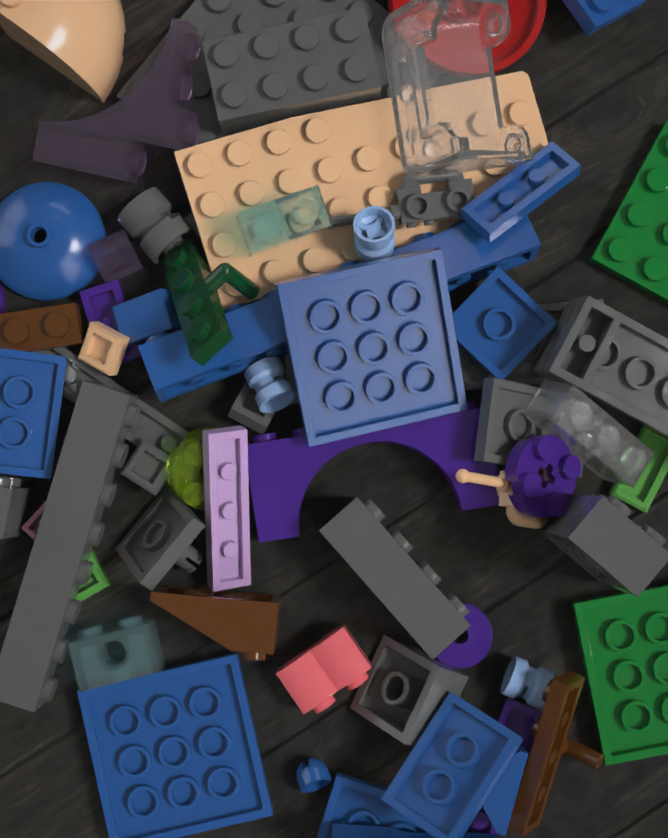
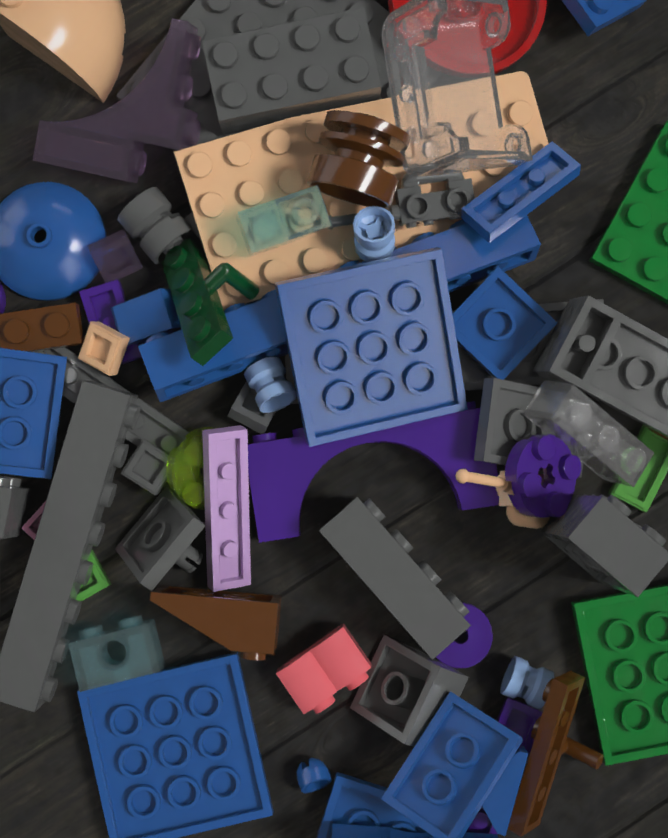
(361, 150): none -> reddish brown wheel

